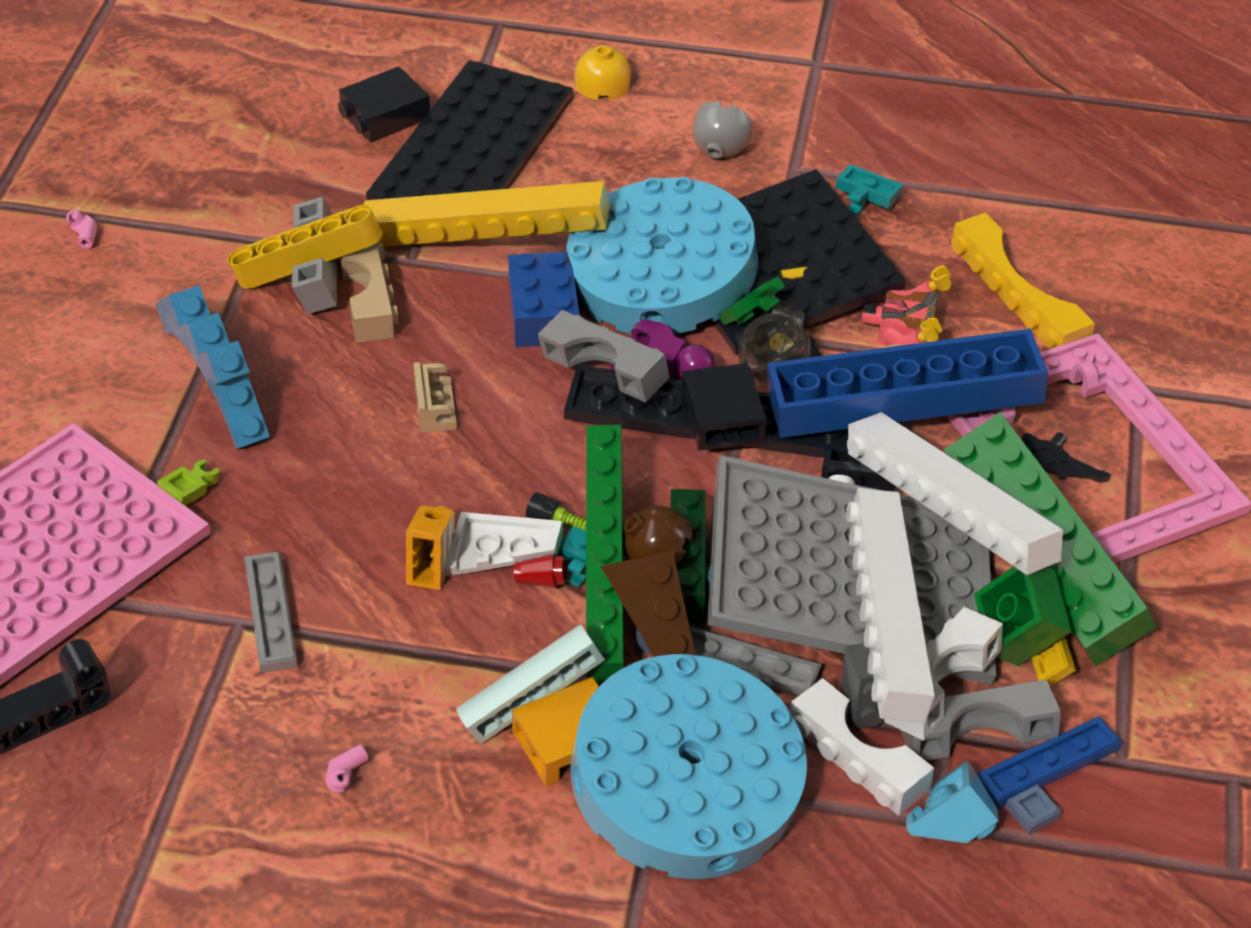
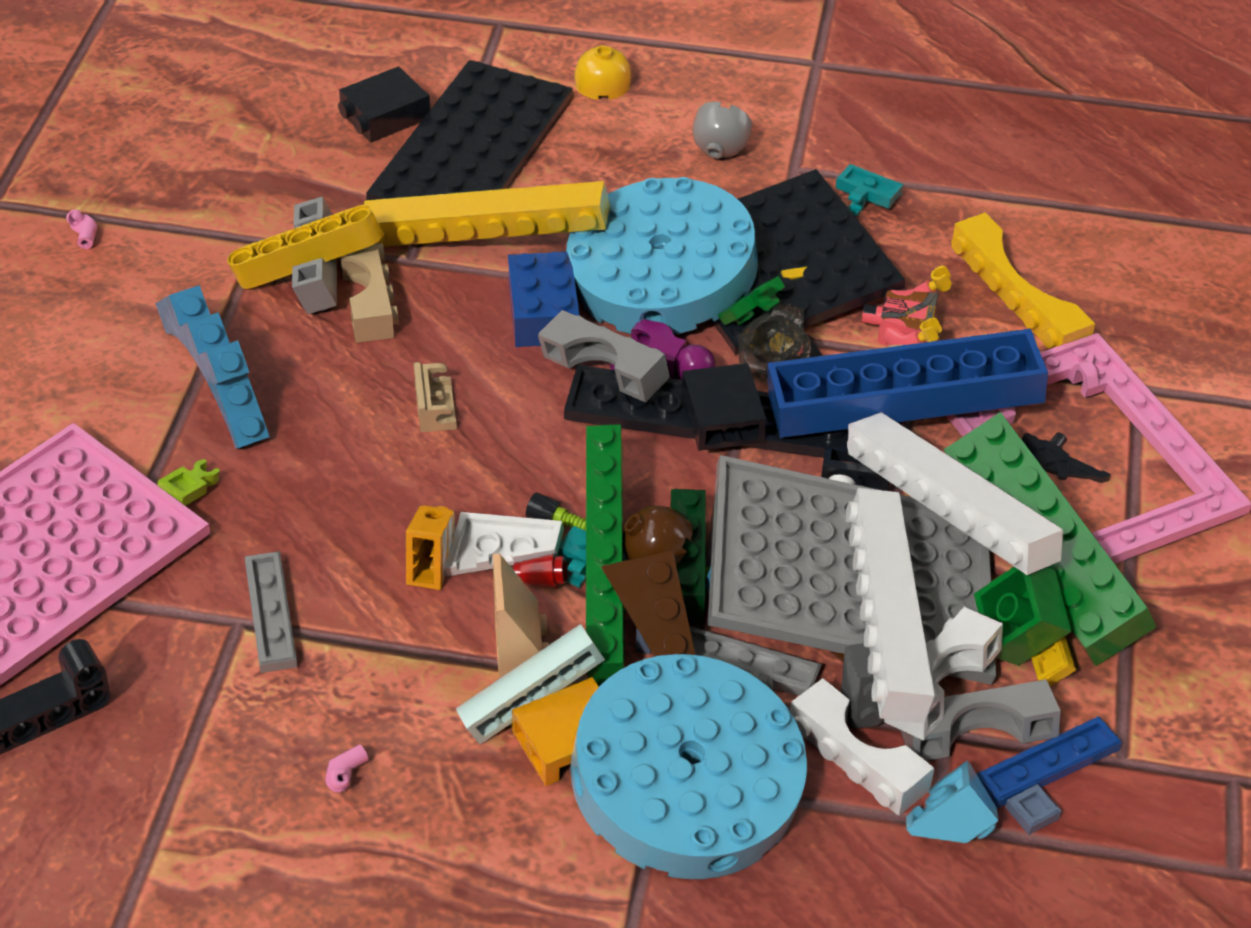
(516, 618): none -> light nougat slope

